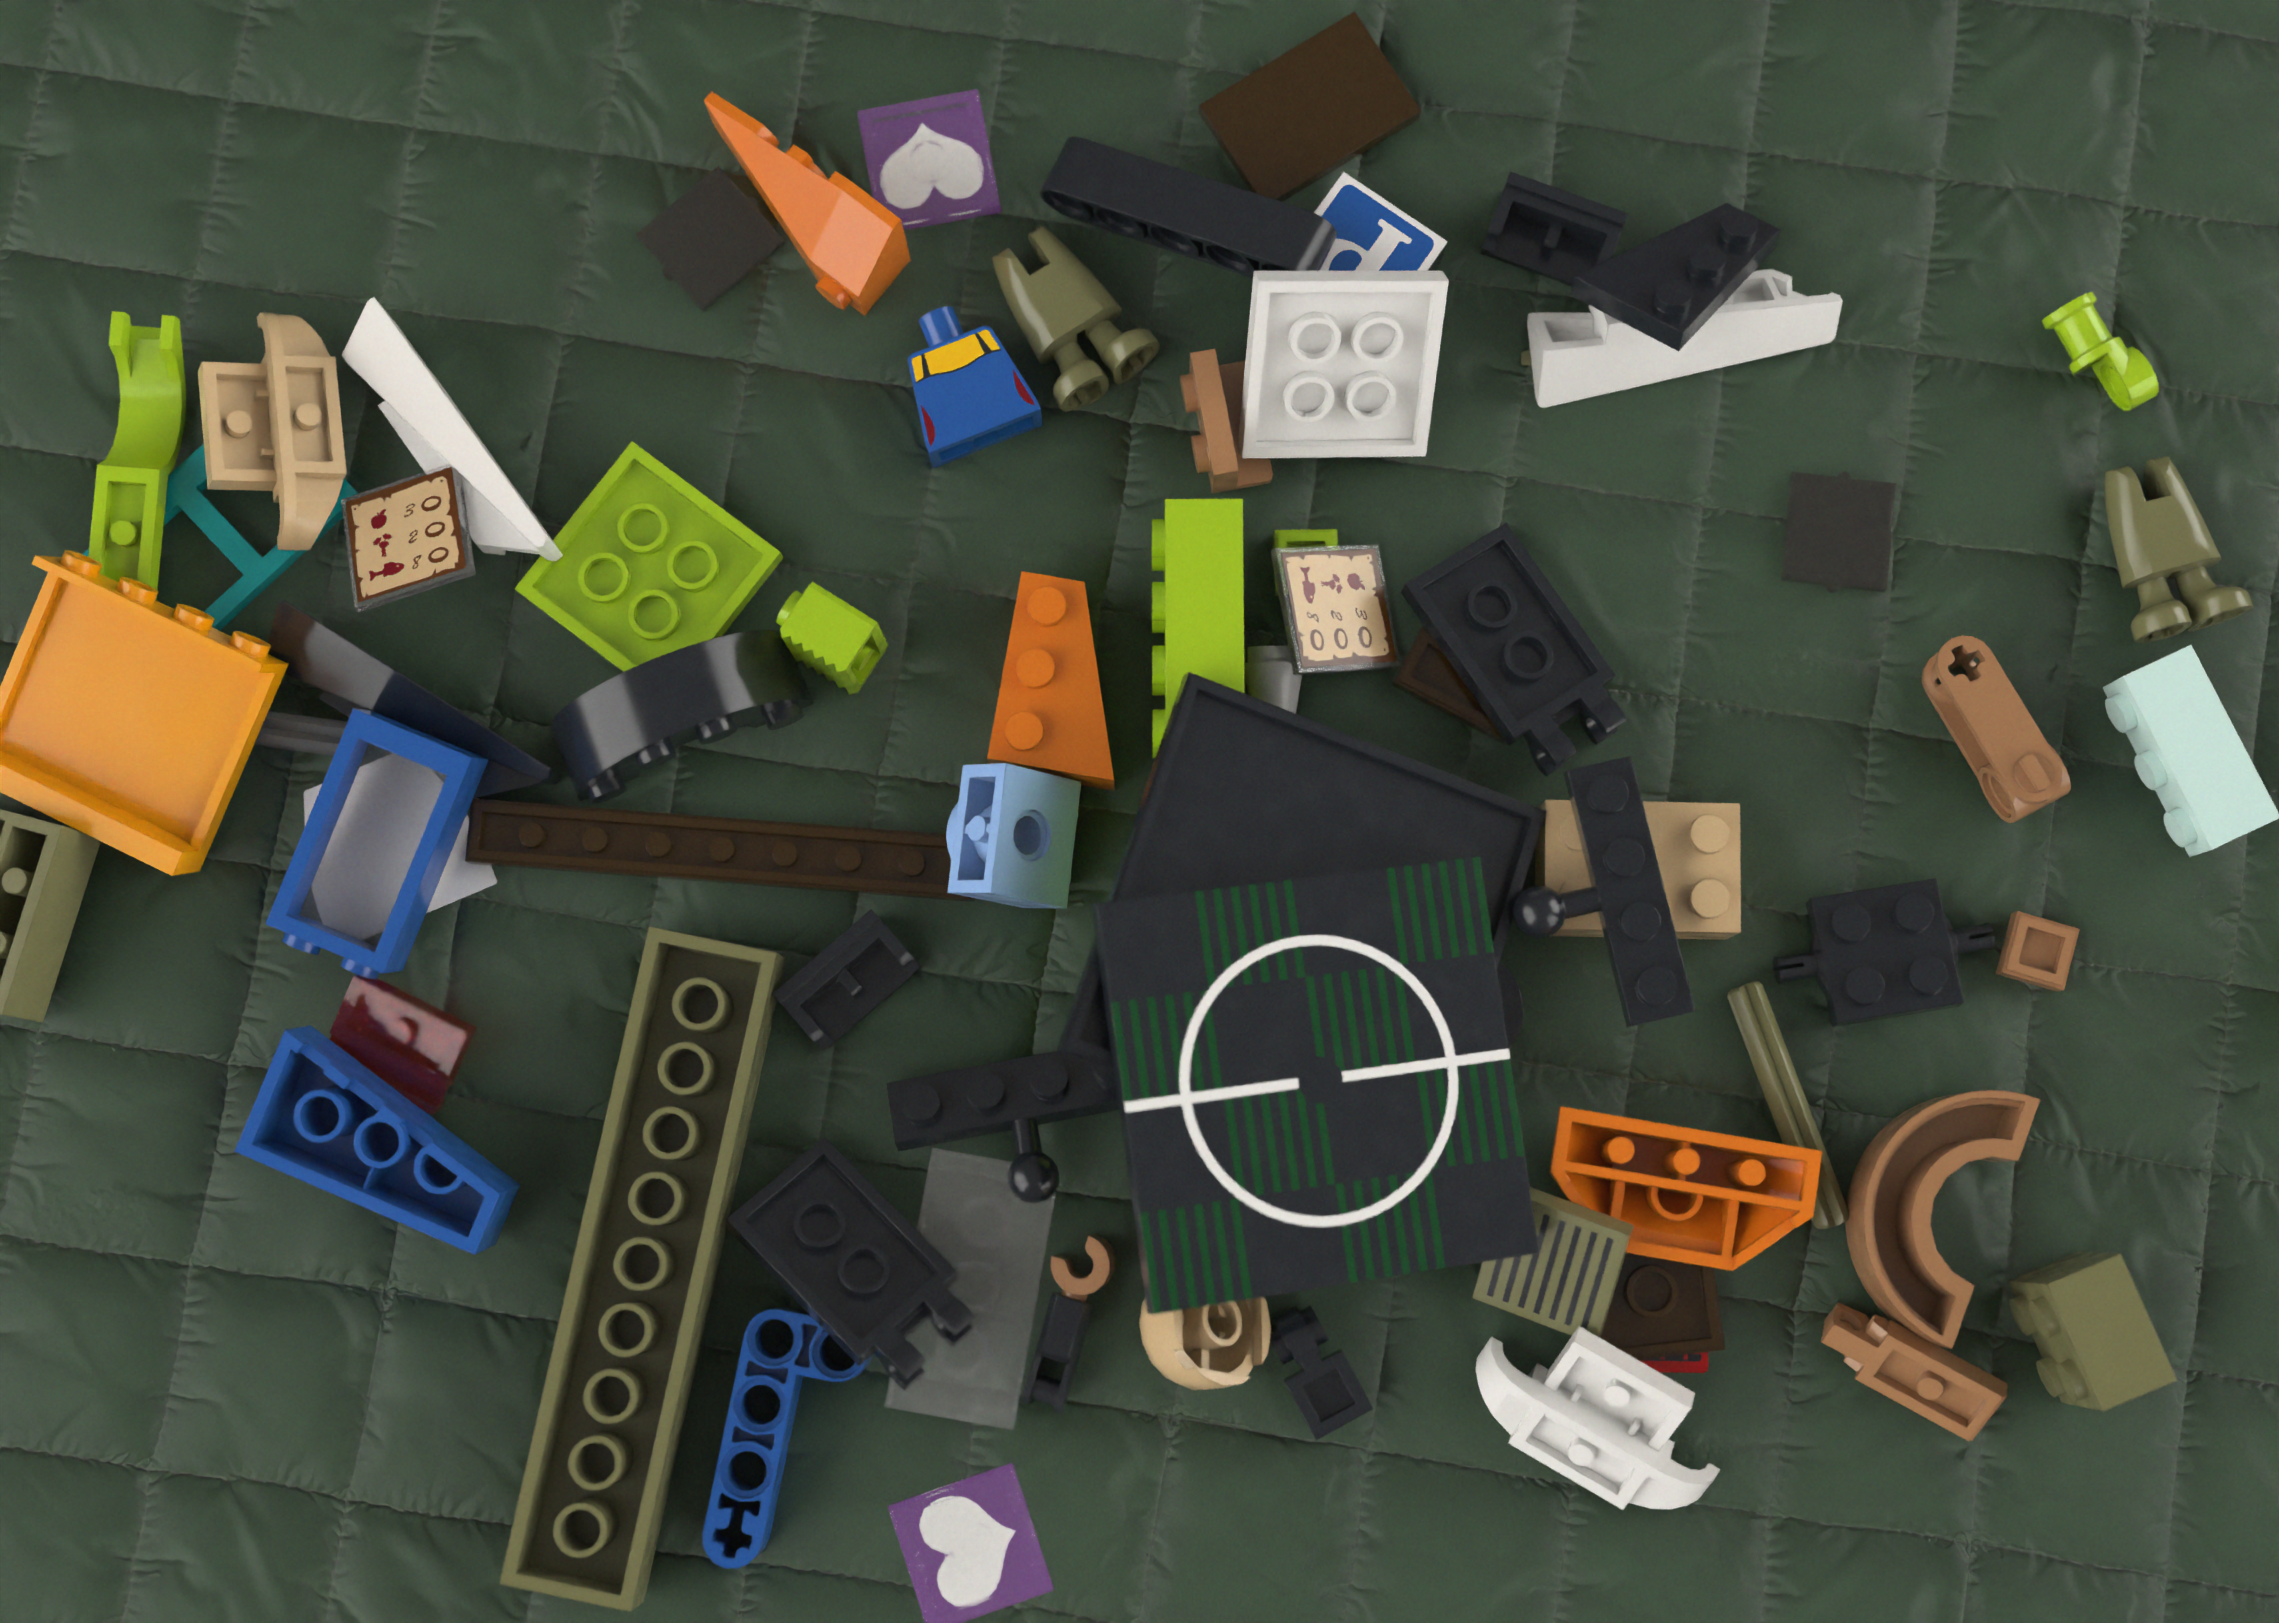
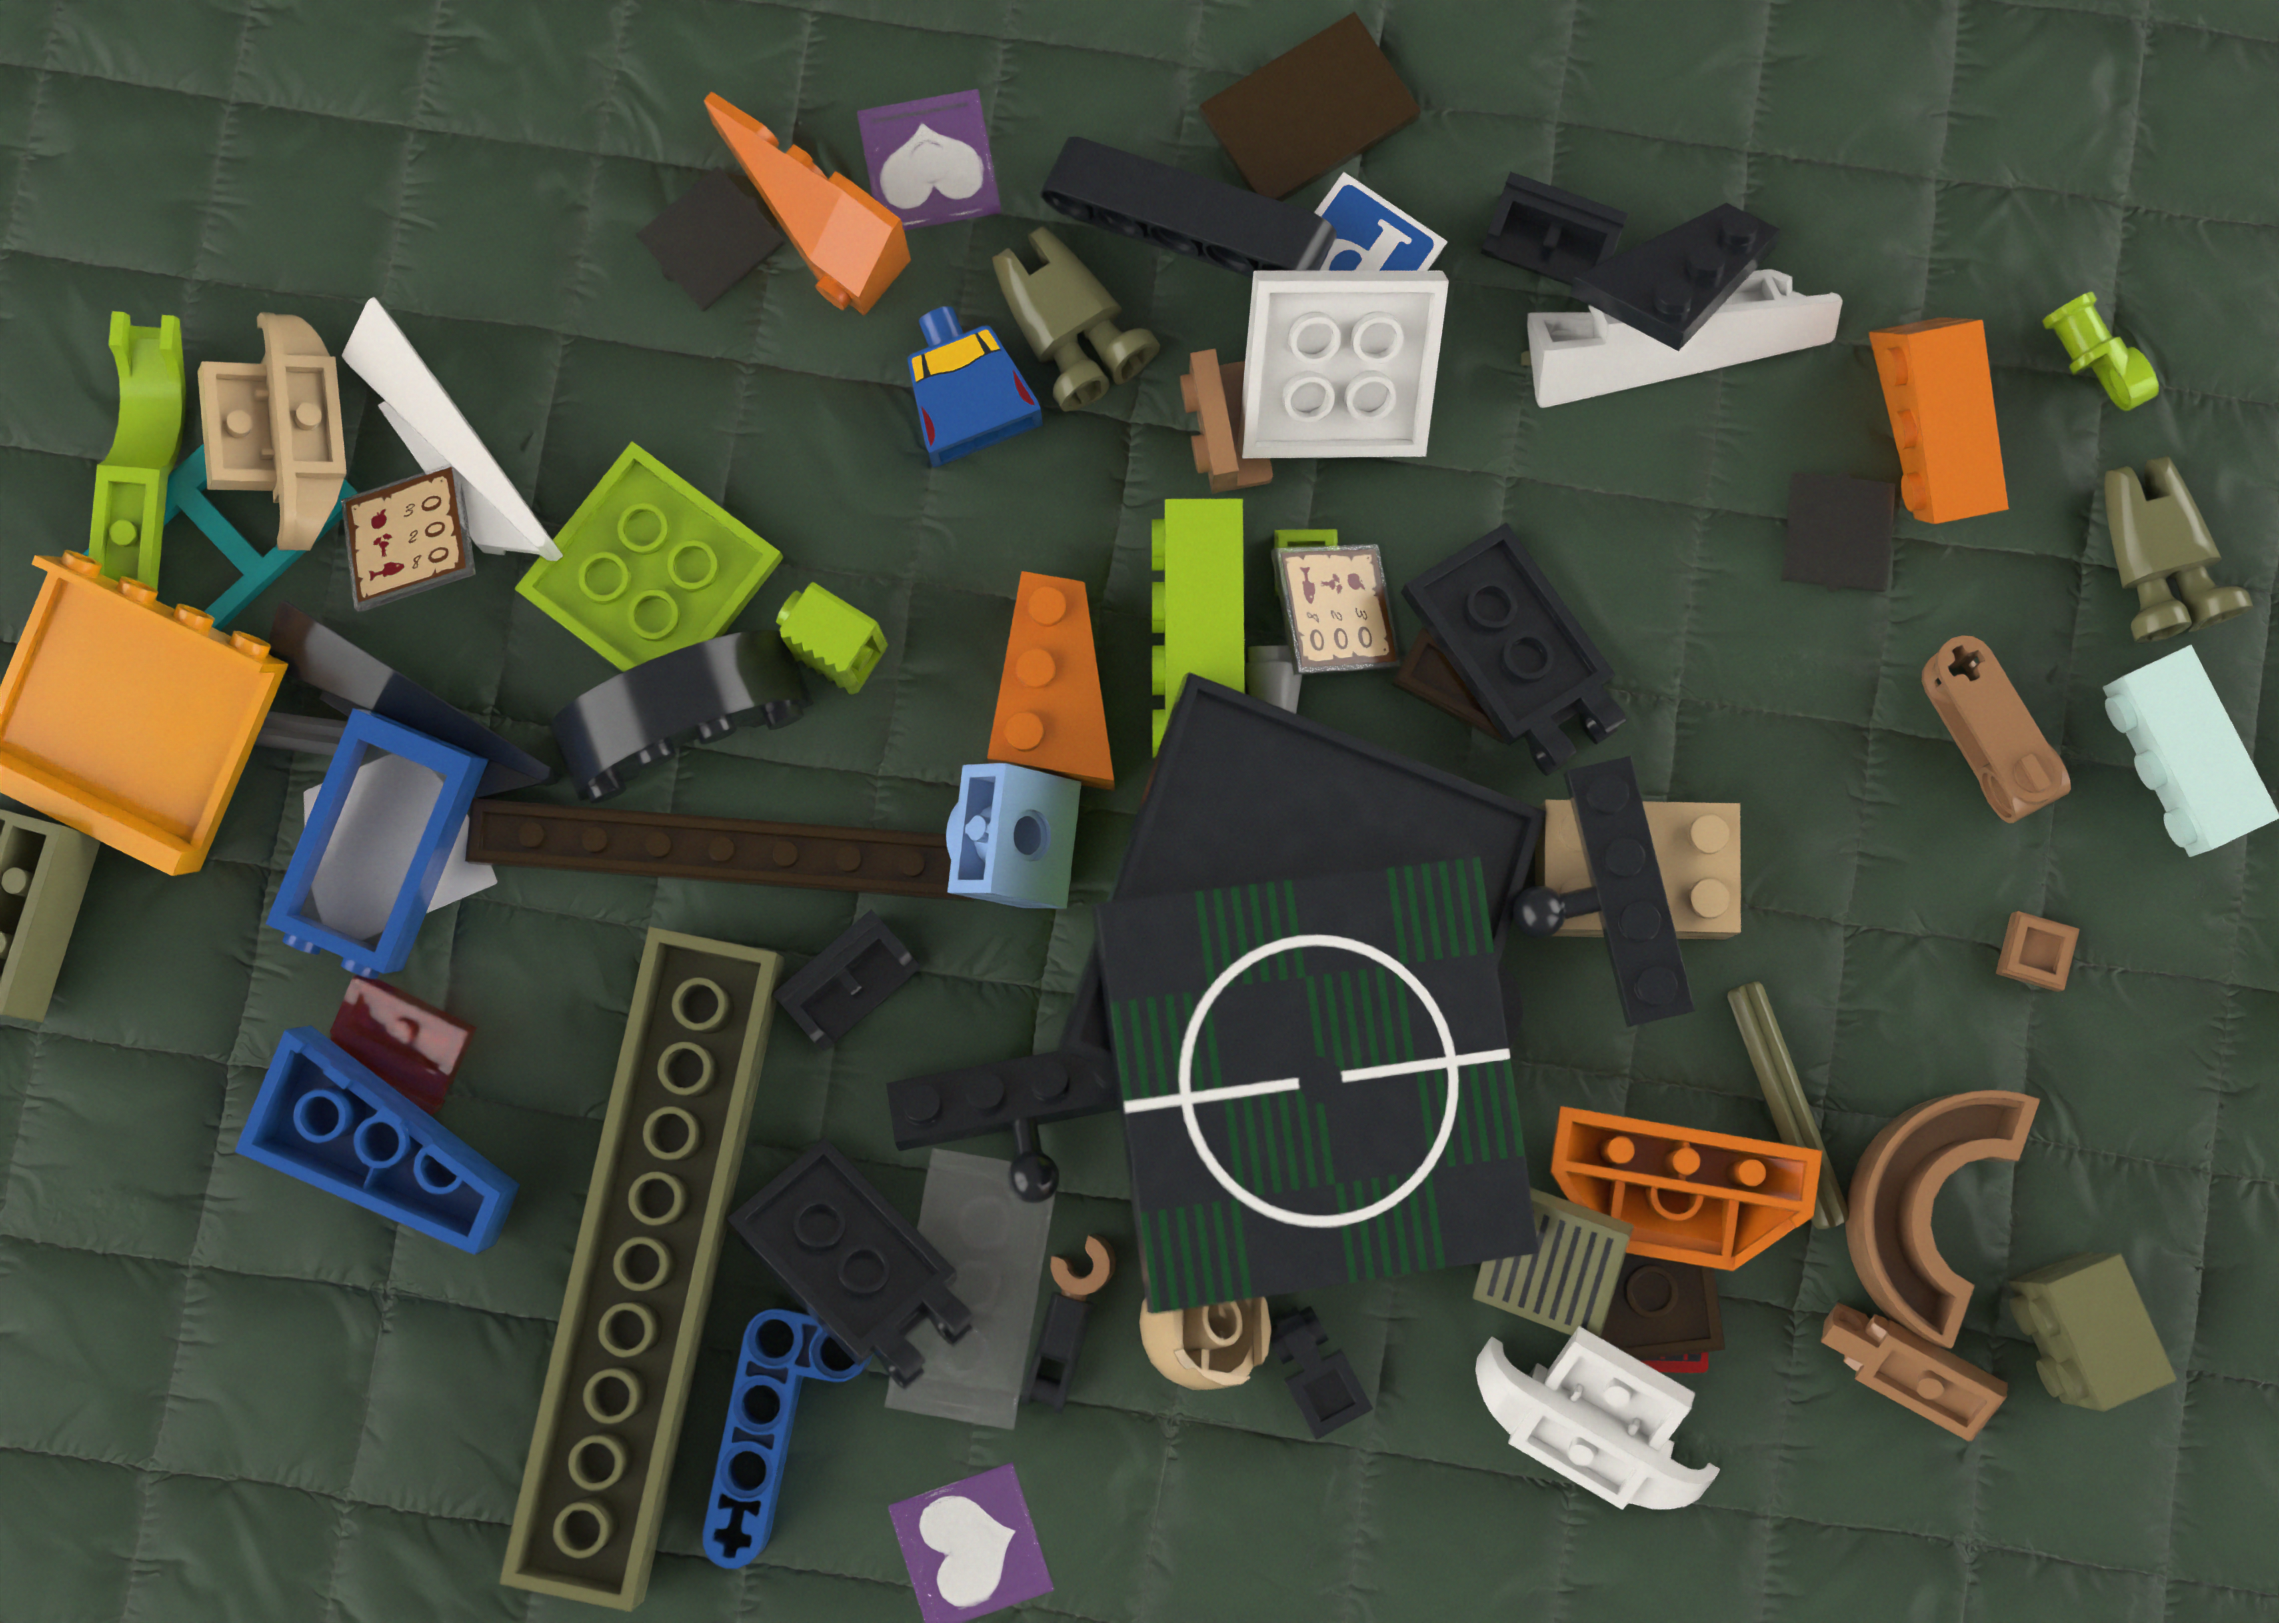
(1884, 952): black plate -> none
(1942, 417): none -> orange wedge

